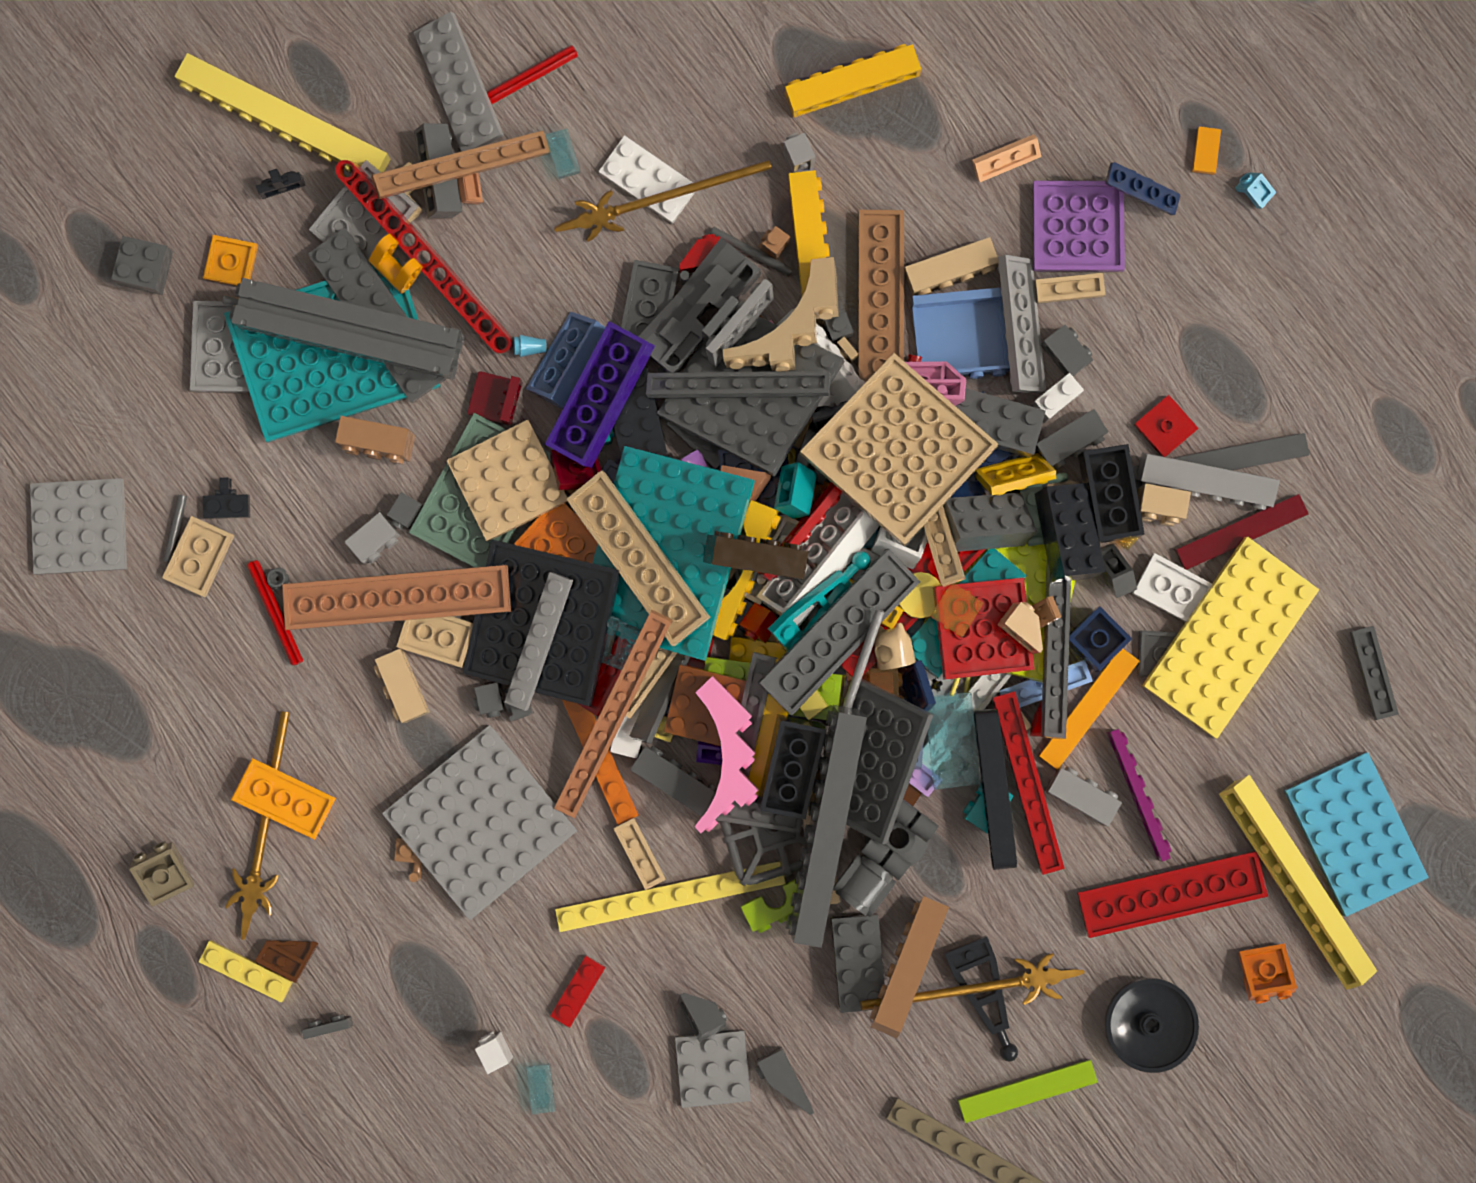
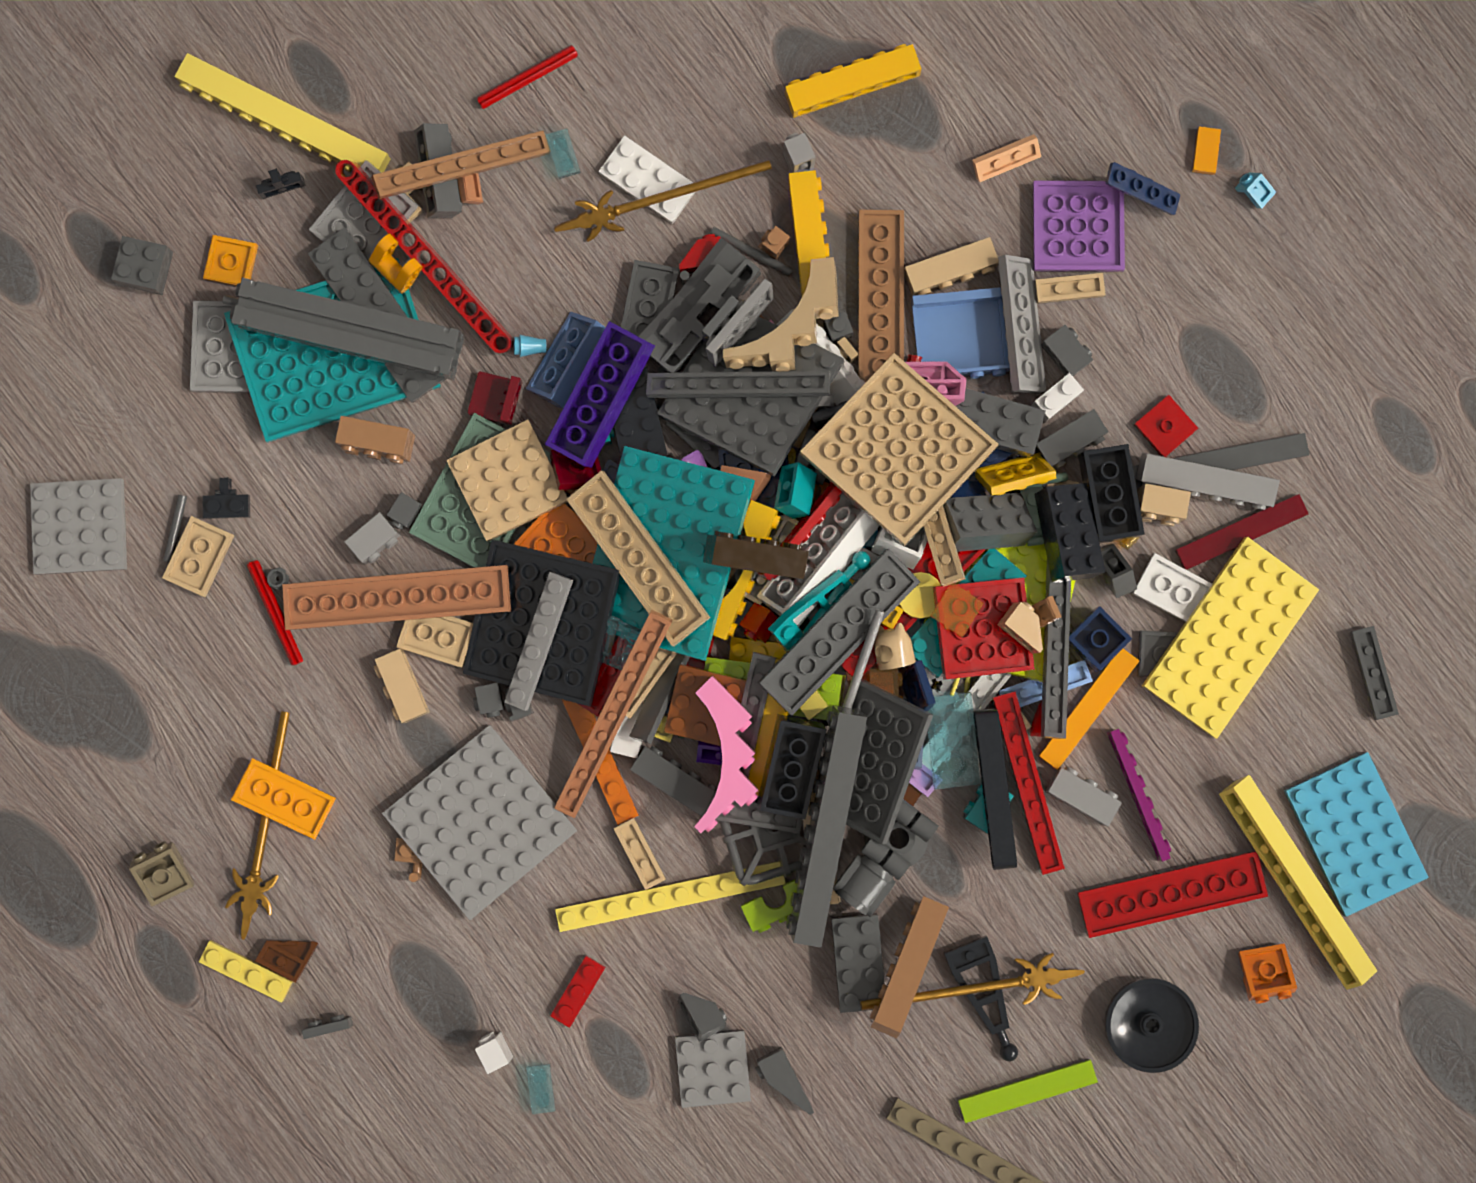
(458, 82): light grey plate -> none

